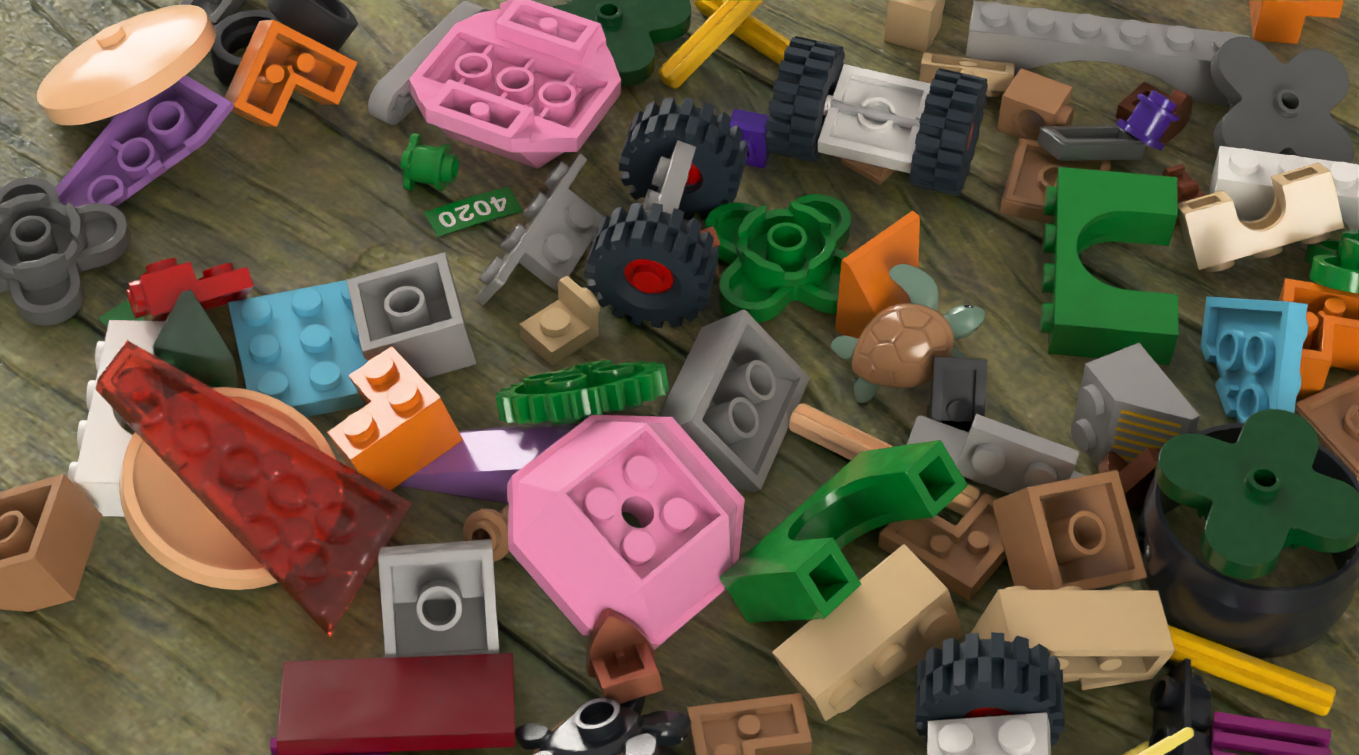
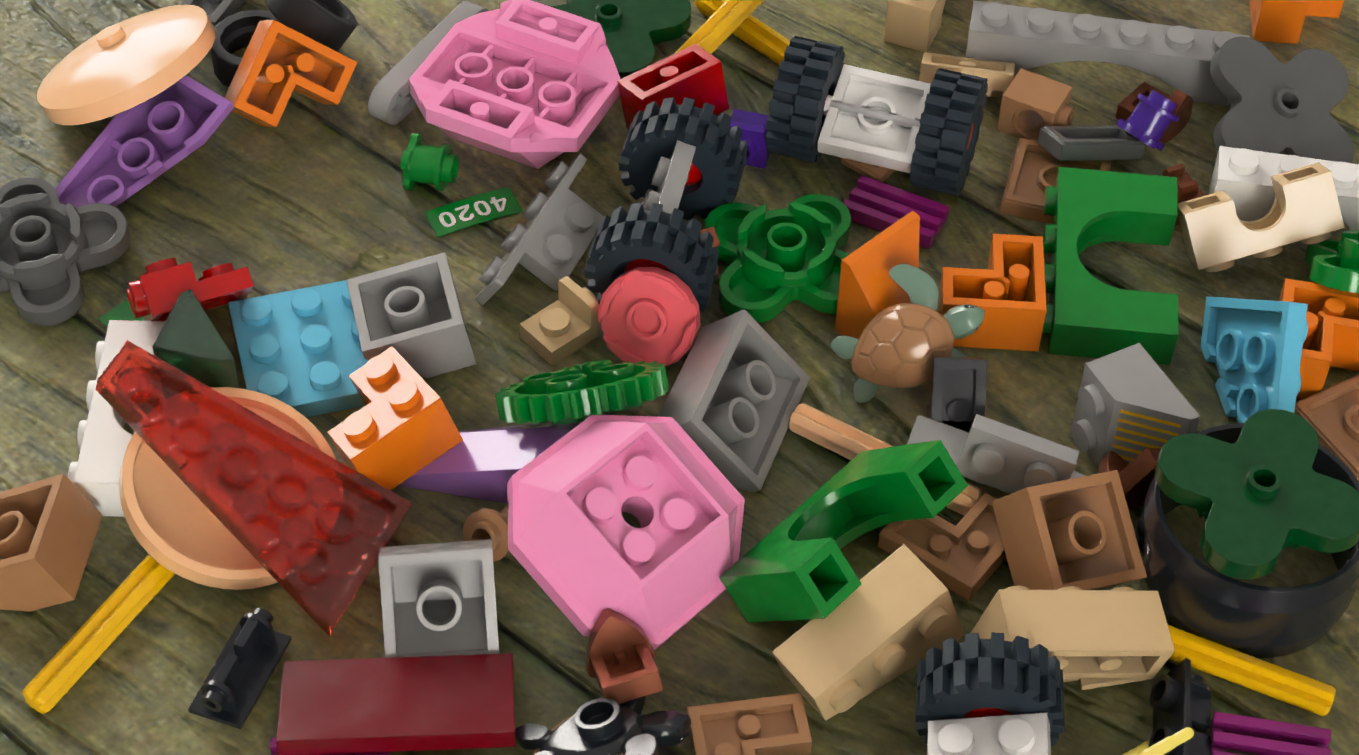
(96, 635): none -> yellow axle
(241, 670): none -> black hinge
(649, 316): none -> coral tile
(685, 74): none -> red brick
(895, 205): none -> magenta tile
(1008, 291): none -> orange brick

